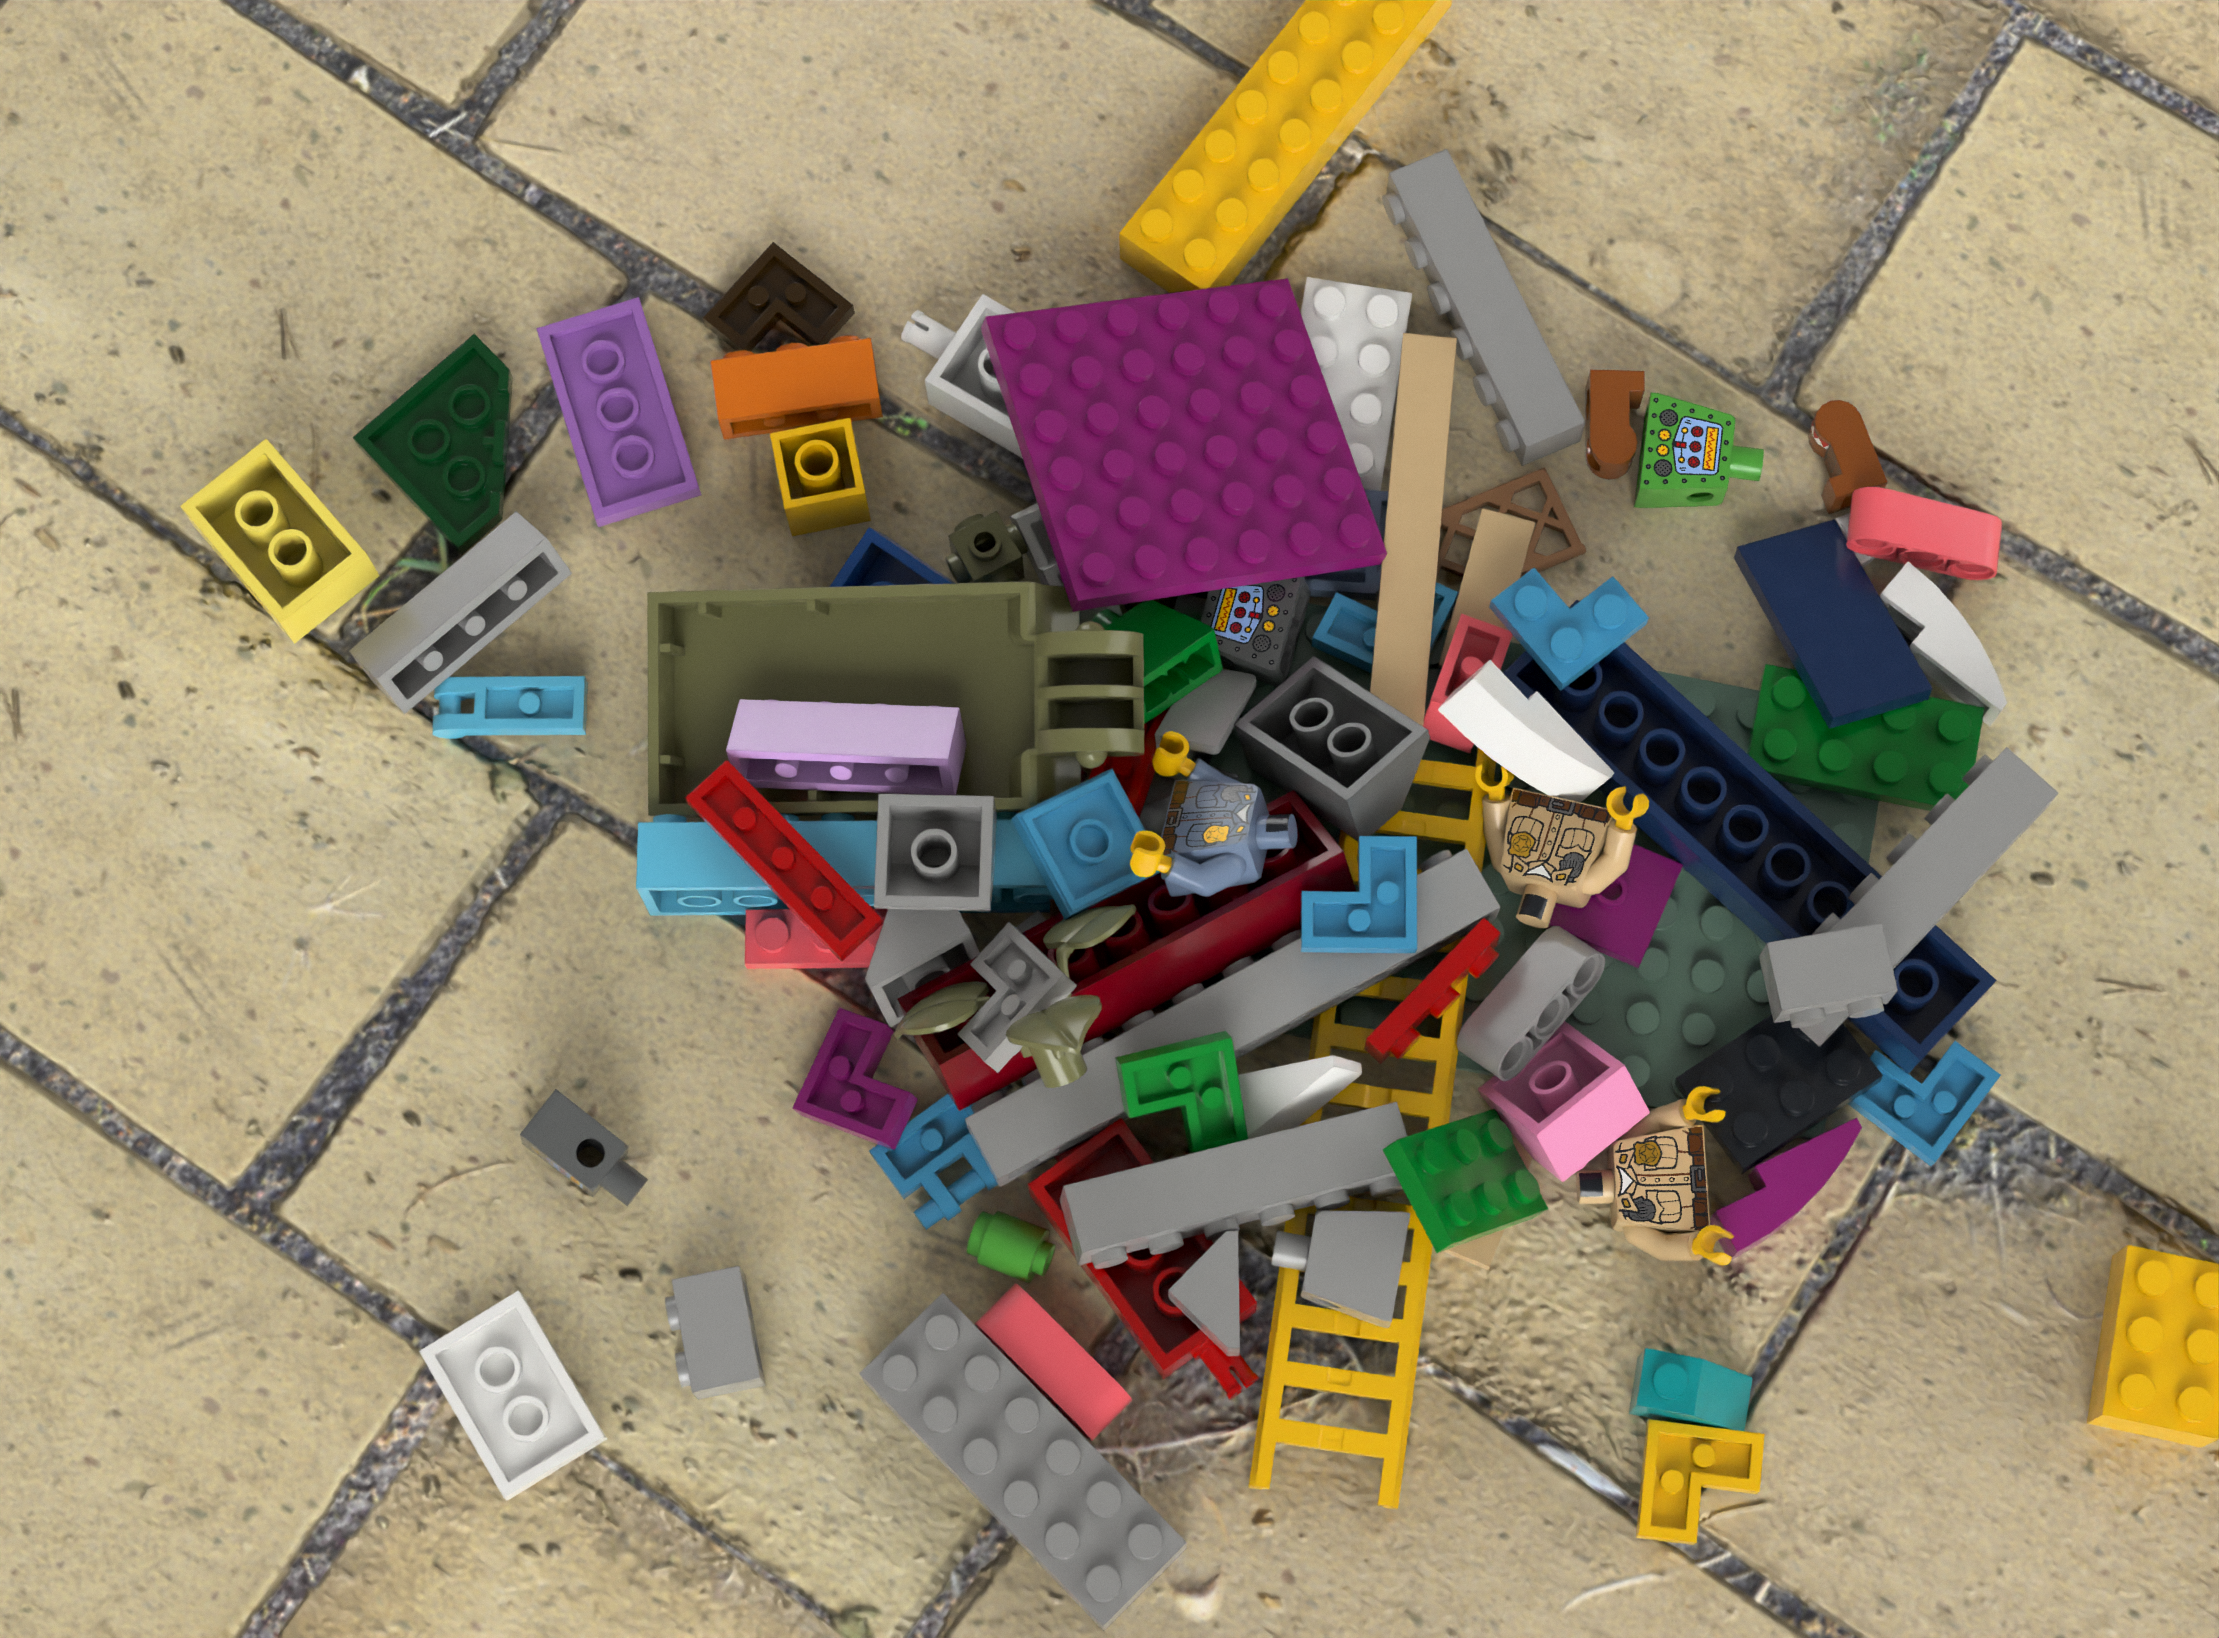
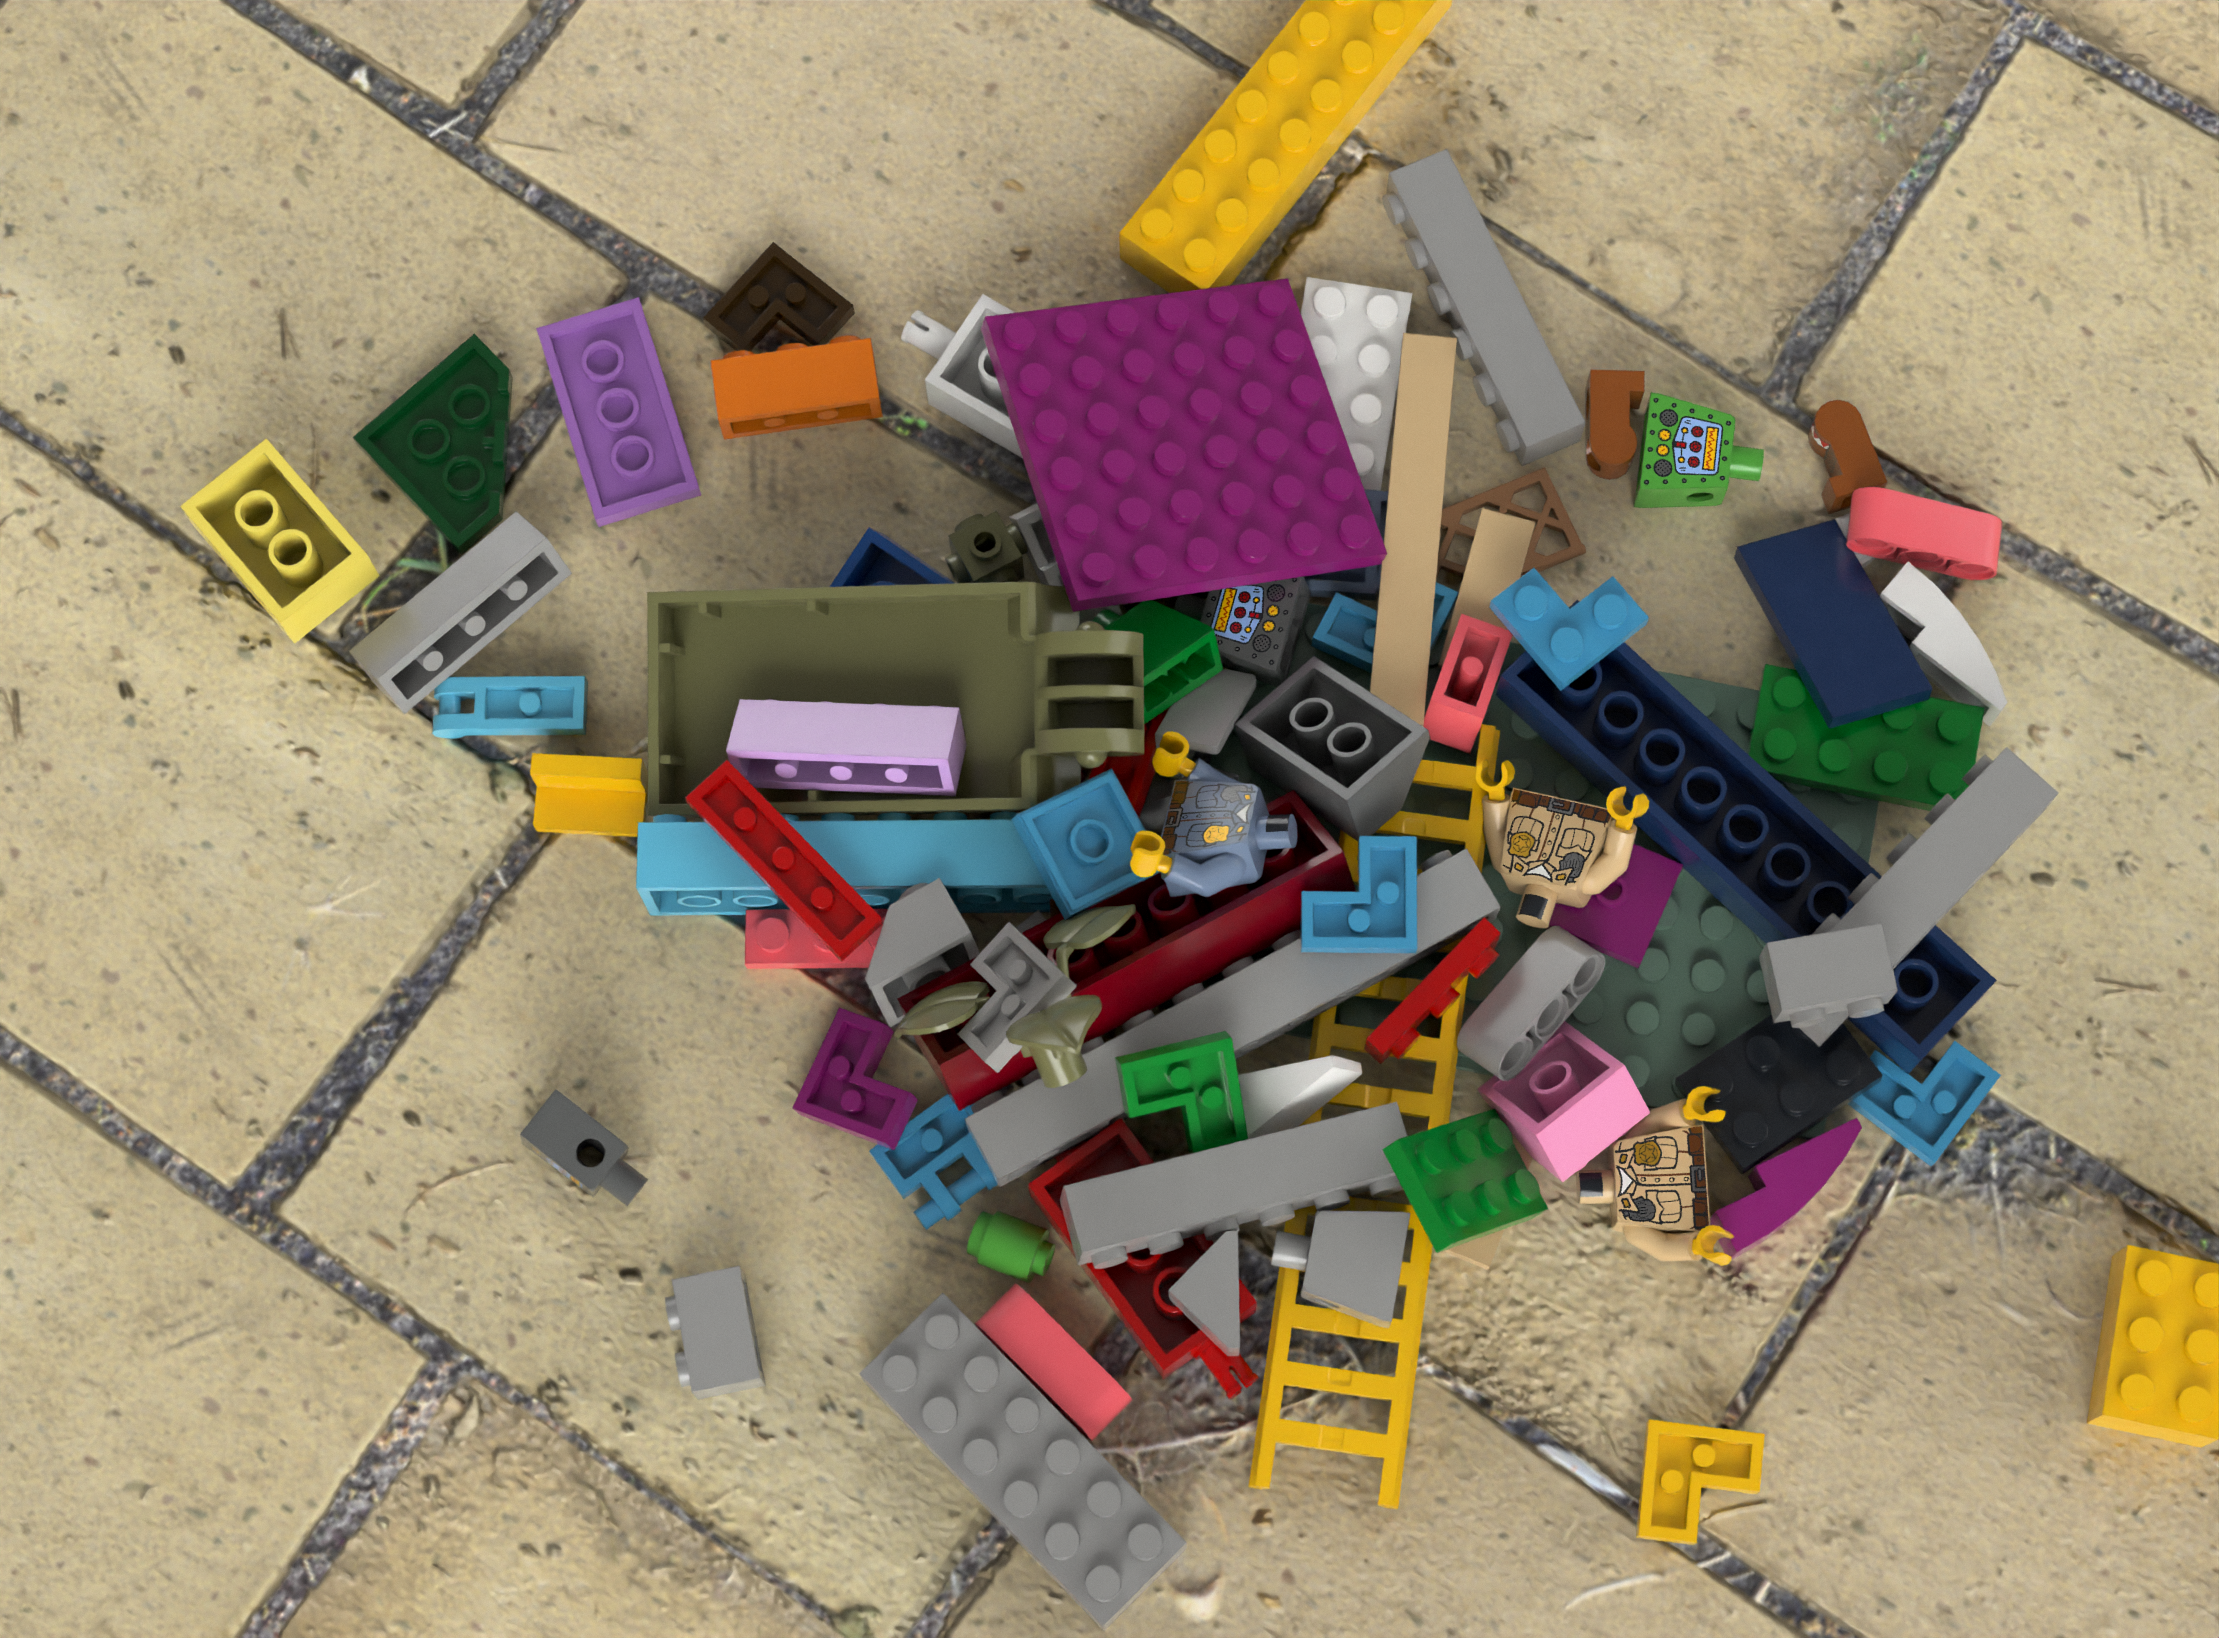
(512, 1395): white plate -> none
(589, 794): none -> yellow panel
(820, 477): yellow head -> none
(935, 852): light grey slope -> none
(1524, 735): white slope -> none
(1689, 1391): teal slope -> none

